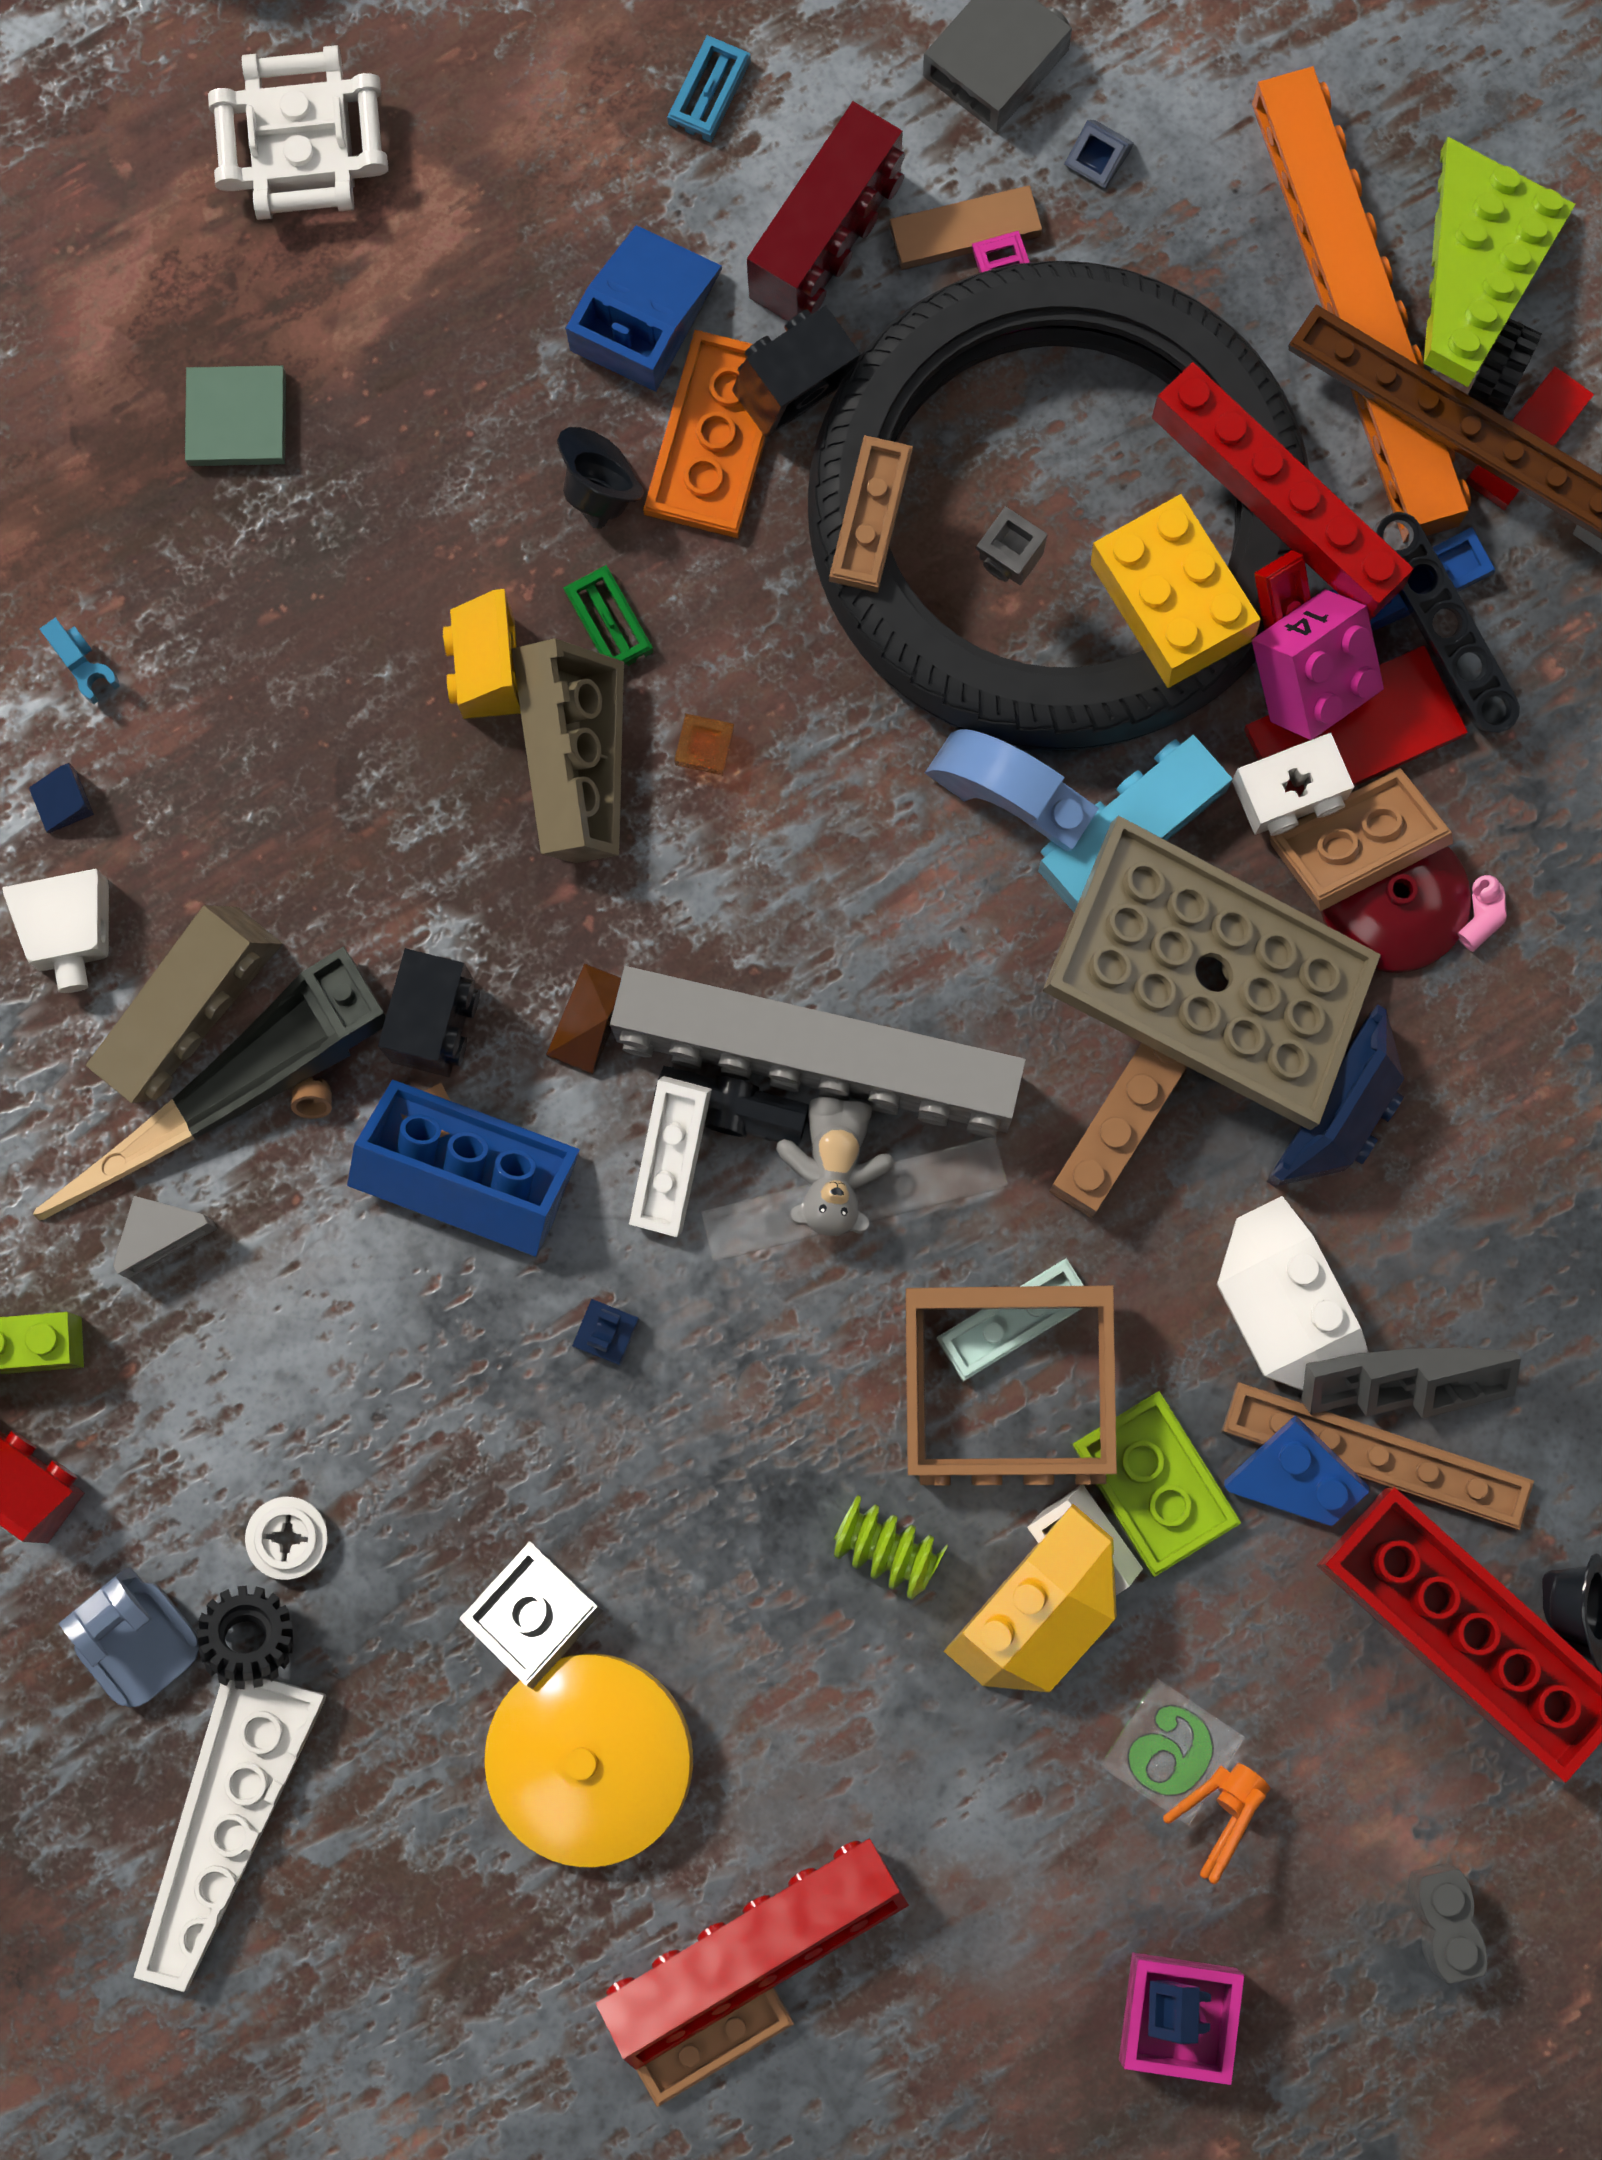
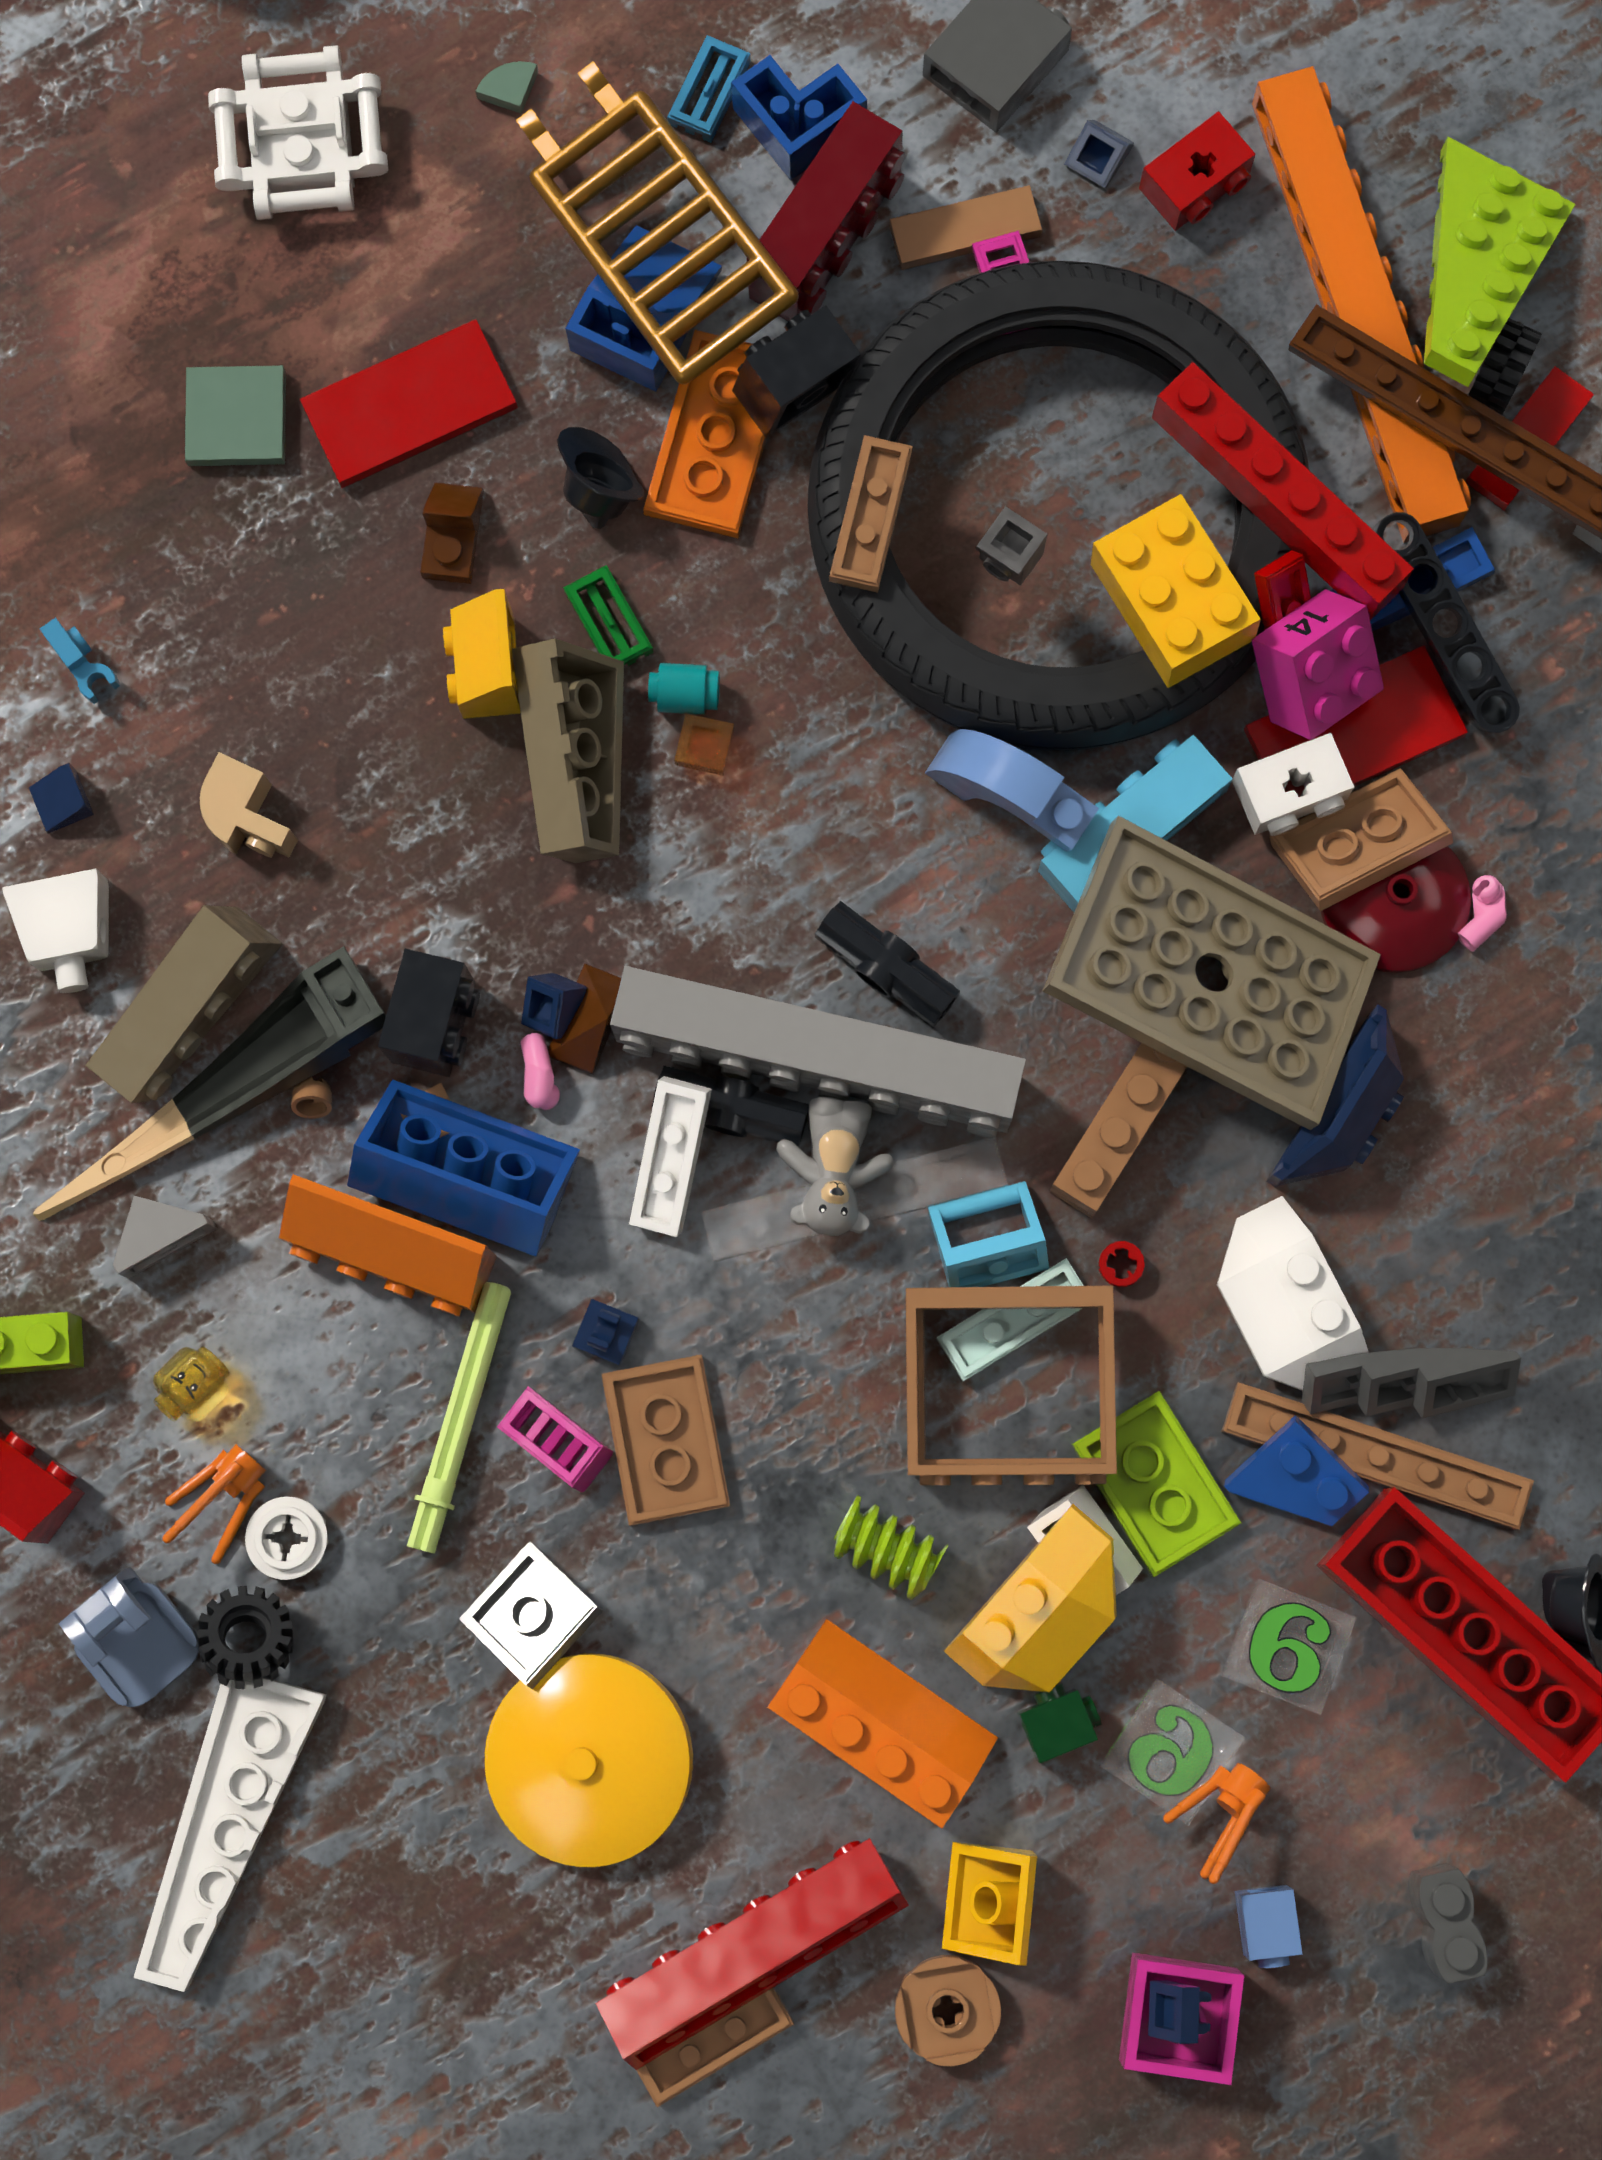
(190, 1384): none -> clear yellow head
(230, 809): none -> tan brick
(233, 1473): none -> orange plant
(385, 1245): none -> orange slope
(408, 403): none -> red tile
(451, 532): none -> reddish brown slope
(459, 1418): none -> yellowish green axle
(508, 85): none -> sand green tile
(538, 1073): none -> bright pink arm
(551, 1003): none -> dark blue slope
(590, 1463): none -> dark pink slope
(665, 1440): none -> medium nougat tile
(684, 688): none -> teal brick
(709, 199): none -> pearl gold bar
(791, 121): none -> blue brick
(883, 1723): none -> orange slope
(887, 963): none -> black piece
(972, 2028): none -> medium nougat plate
(990, 1902): none -> yellow slope
(995, 1257): none -> medium azure tile
(1059, 1722): none -> dark green brick
(1133, 1254): none -> red bush
(1210, 150): none -> red brick
(1268, 1925): none -> medium blue brick
(1288, 1646): none -> tile

